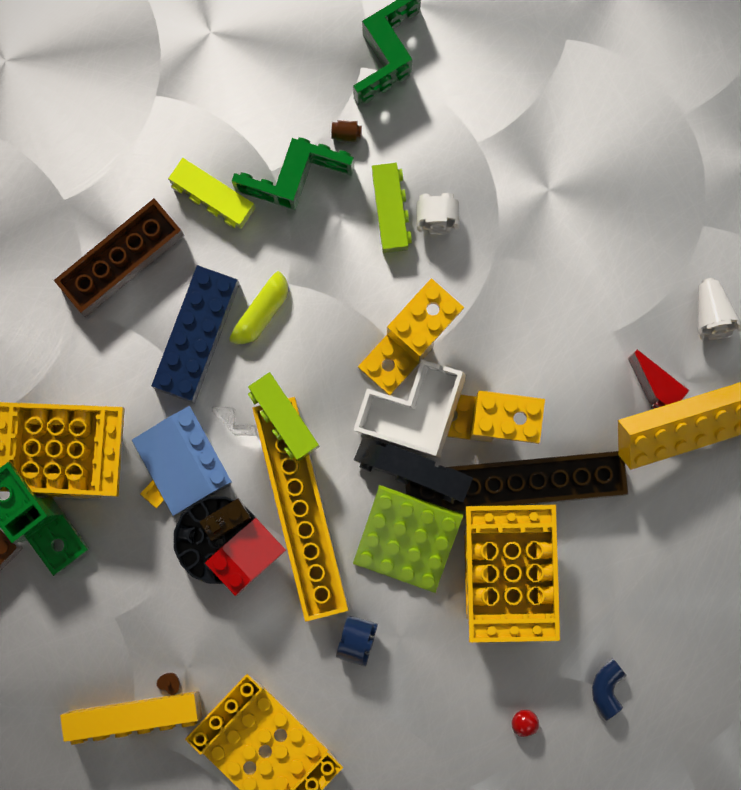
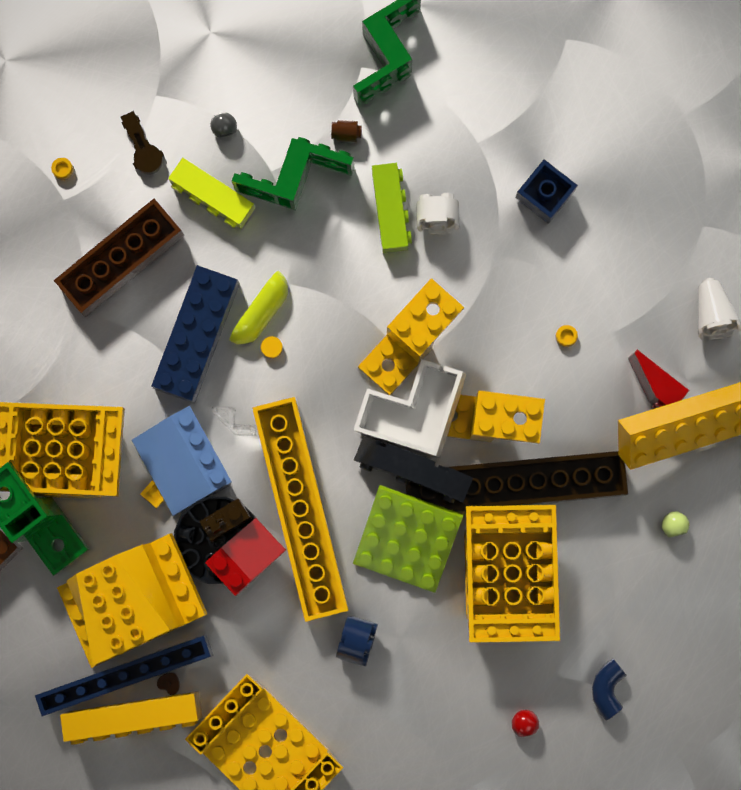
(62, 168): none -> yellow tile
(124, 675): none -> dark blue brick
(131, 599): none -> yellow wedge
(147, 157): none -> dark brown piece
(223, 124): none -> dark grey piece
(271, 347): none -> yellow tile
(283, 416): lime brick -> none
(546, 191): none -> dark blue brick
(566, 336): none -> yellow tile
(675, 524): none -> yellowish green piece

